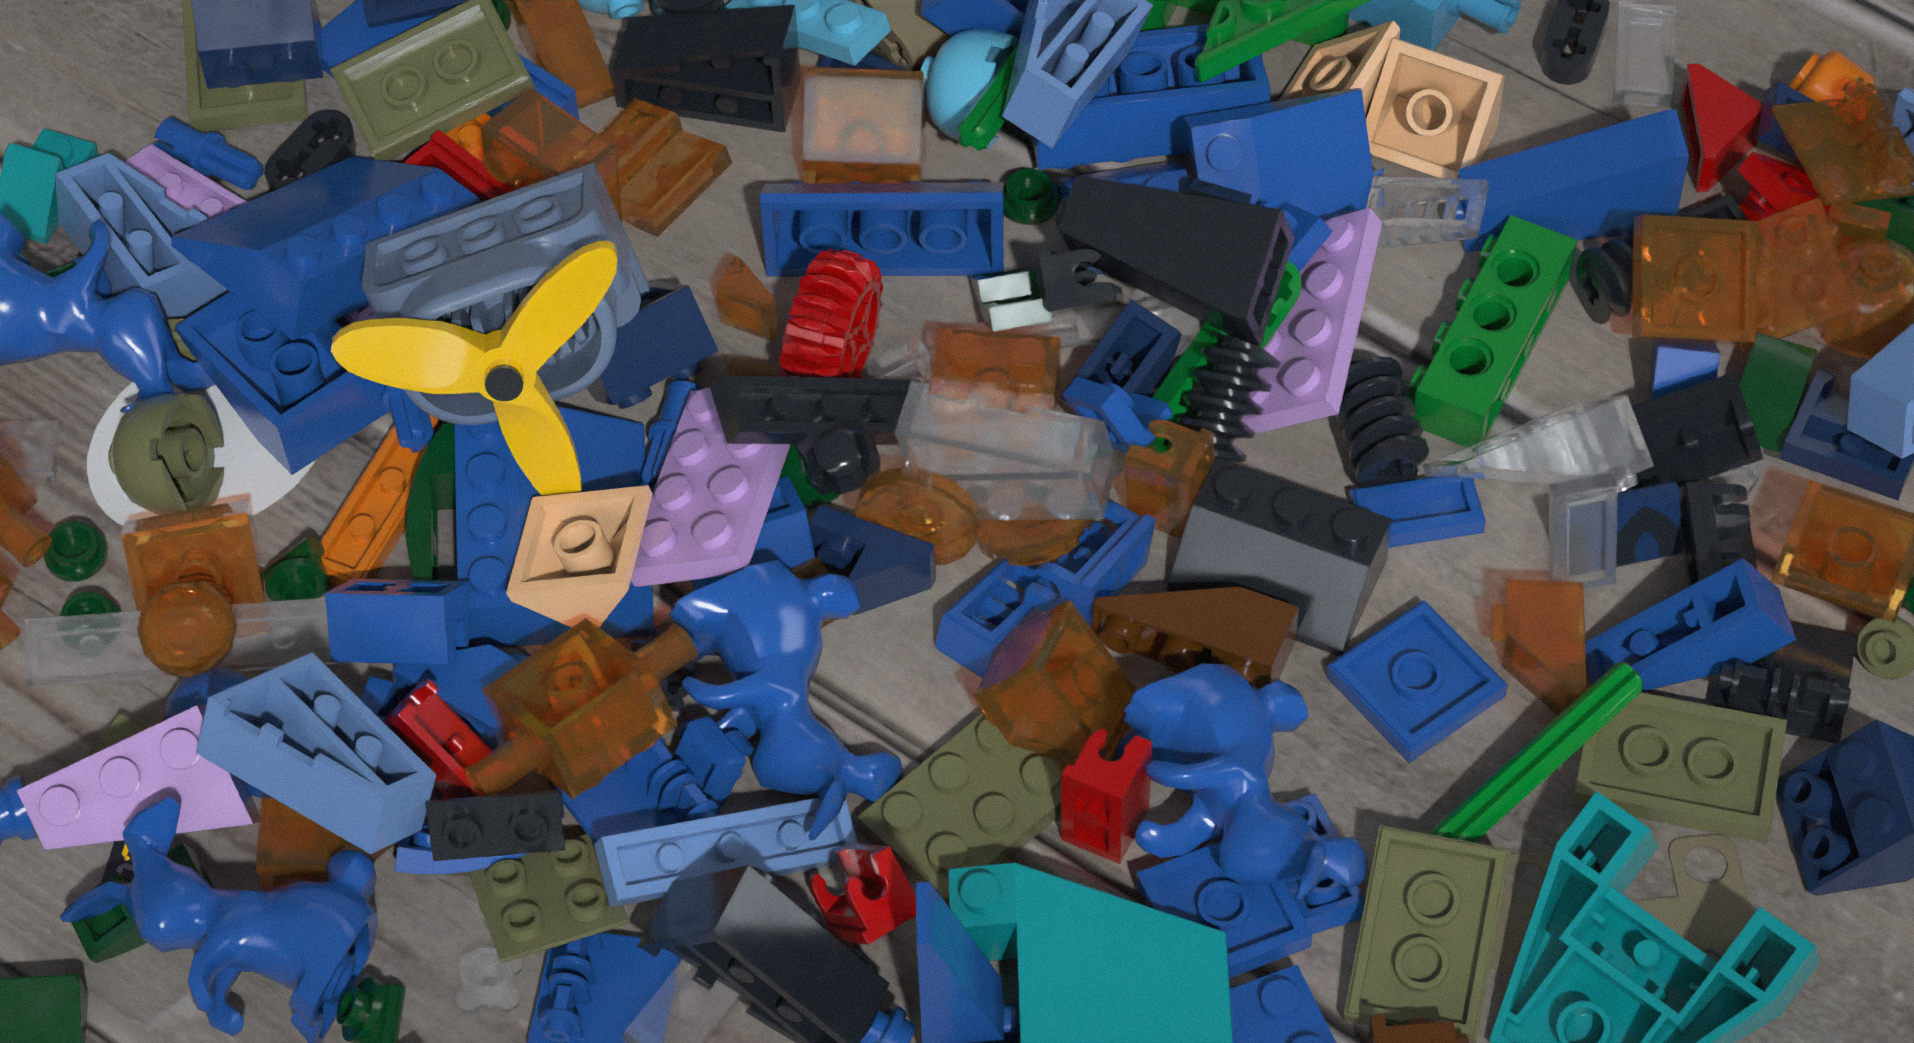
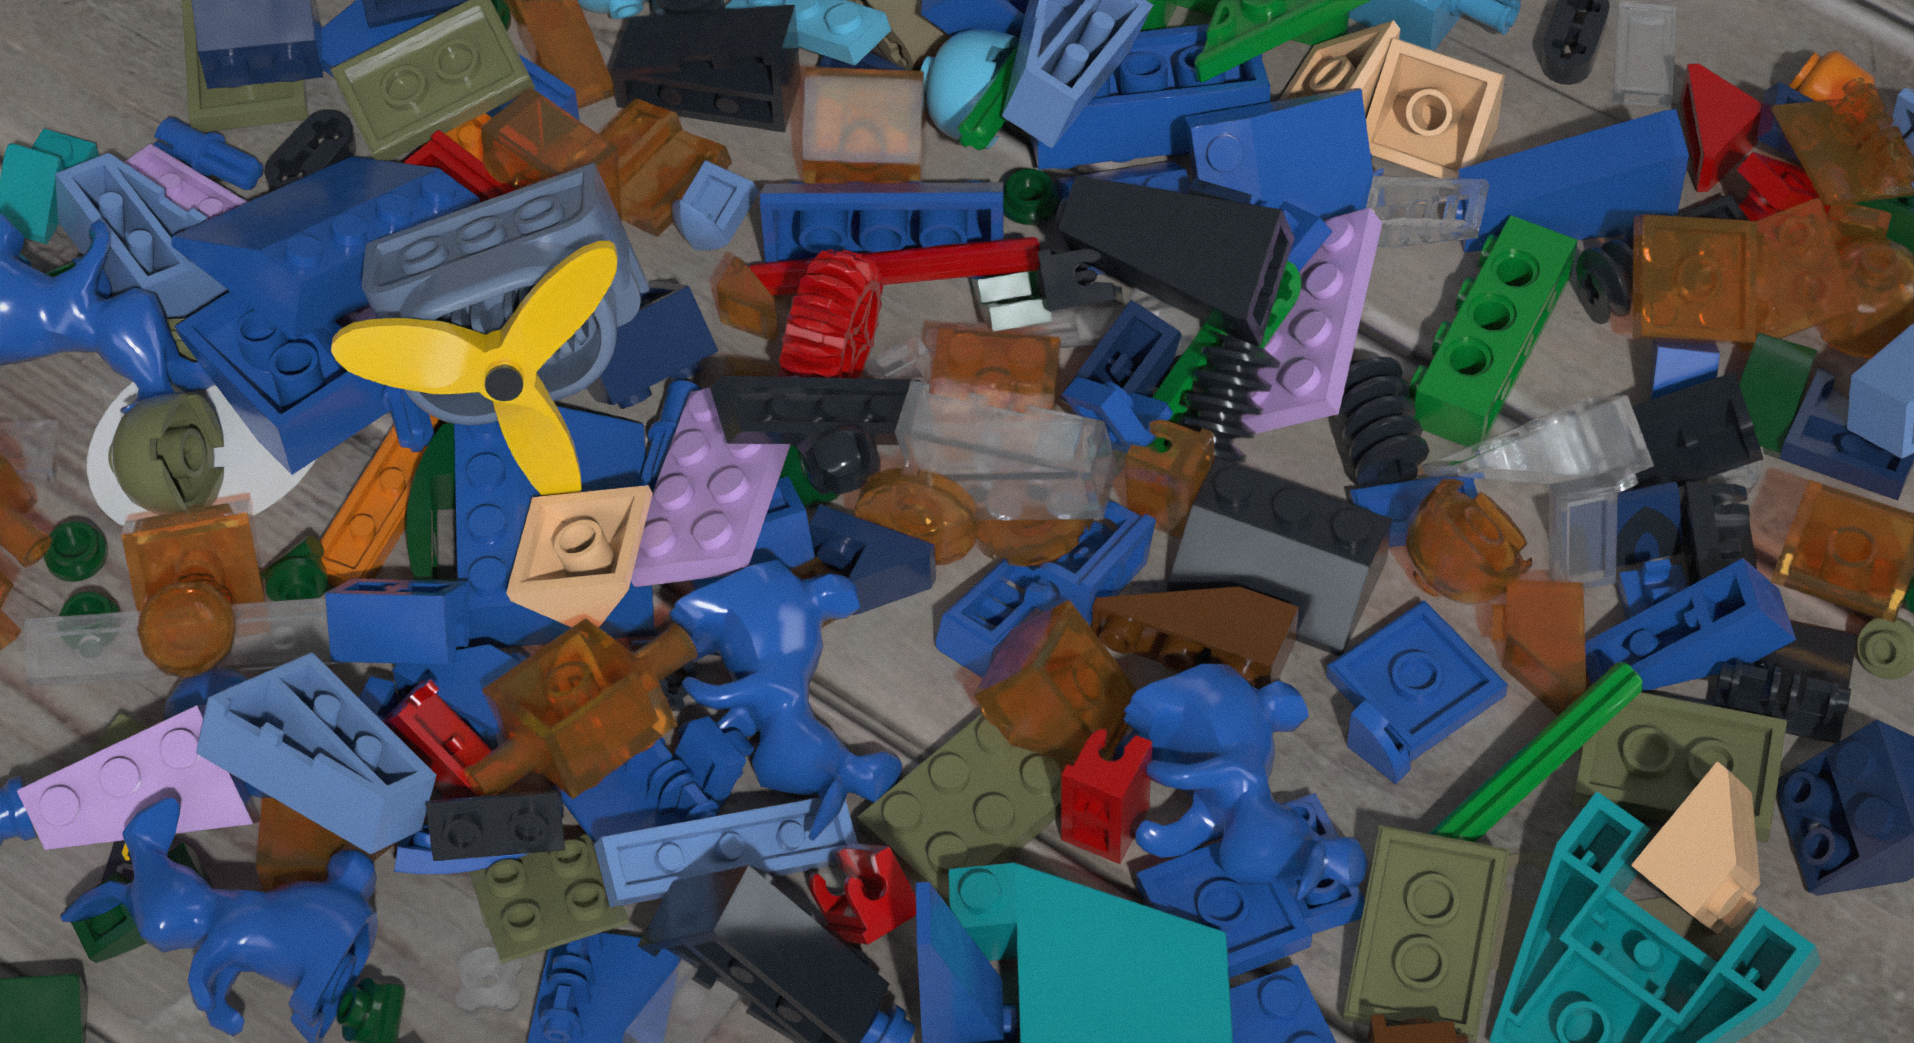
(713, 207): none -> medium blue plate
(919, 263): none -> red axle
(1374, 745): none -> blue tile
(1463, 545): none -> clear orange cylinder
(1649, 585): none -> blue tile
(1708, 852): none -> light nougat slope

